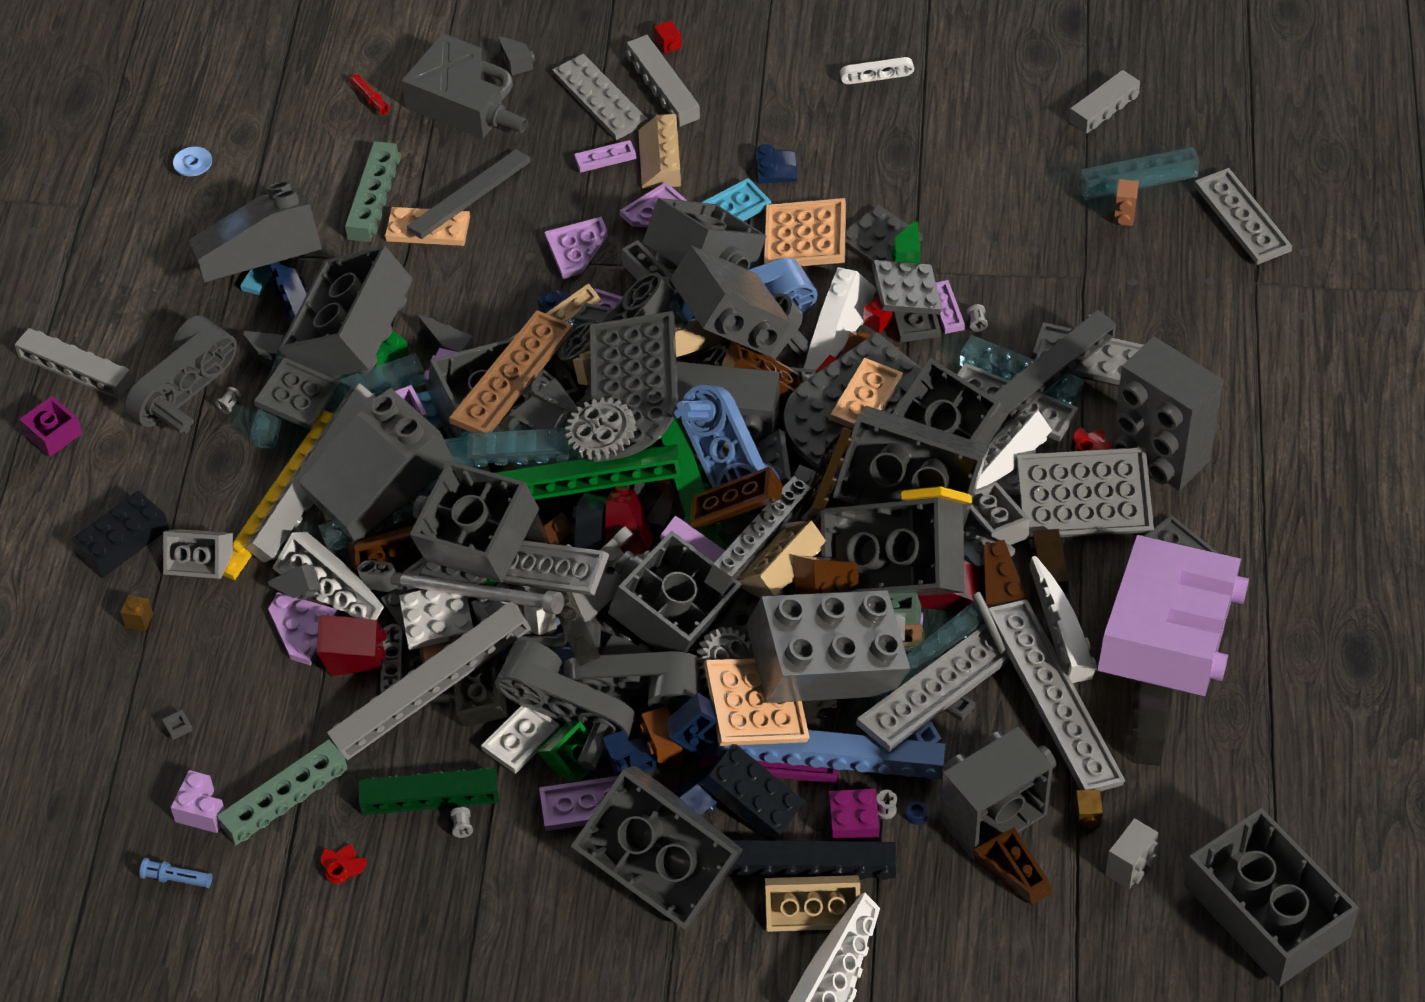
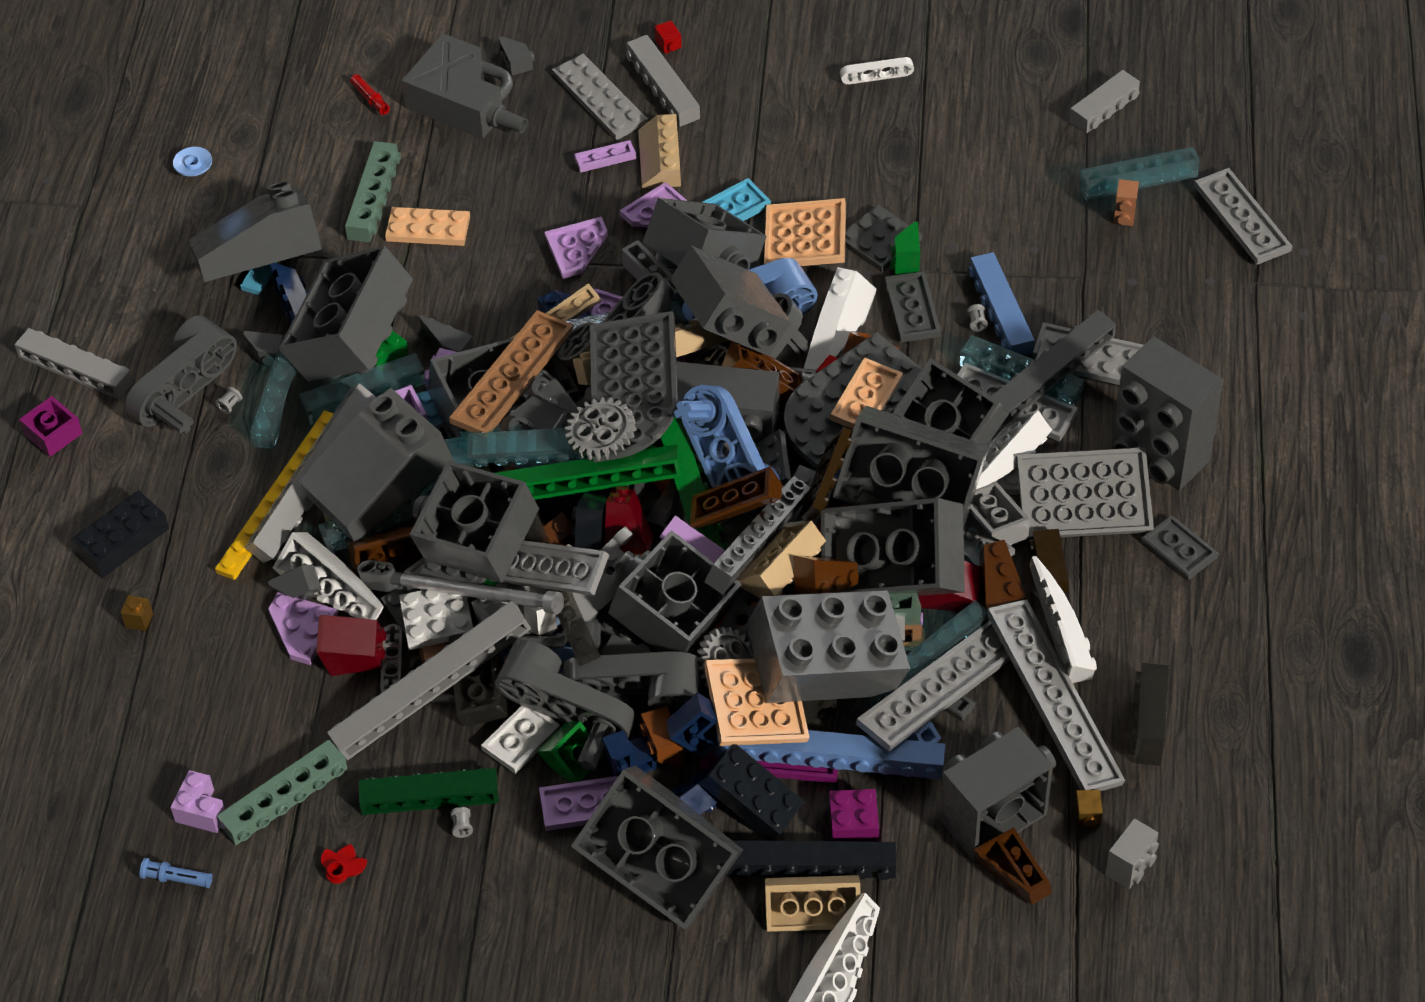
(177, 724): dark grey plate -> none
(196, 553): light grey slope -> none
(297, 393): dark grey plate -> none
(468, 194): dark grey tile -> none
(595, 314): dark grey tile -> none
(775, 165): dark blue slope -> none
(875, 317): red brick -> none
(889, 804): light grey bush -> none
(906, 287): dark grey plate -> none
(916, 812): dark blue tile -> none
(936, 492): yellow tile -> none
(950, 315): lavender plate -> none
(989, 622): light grey bar -> none
(1001, 304): none -> medium blue brick
(1091, 441): red plate -> none
(1172, 616): lavender brick -> none
(1270, 896): dark grey brick -> none

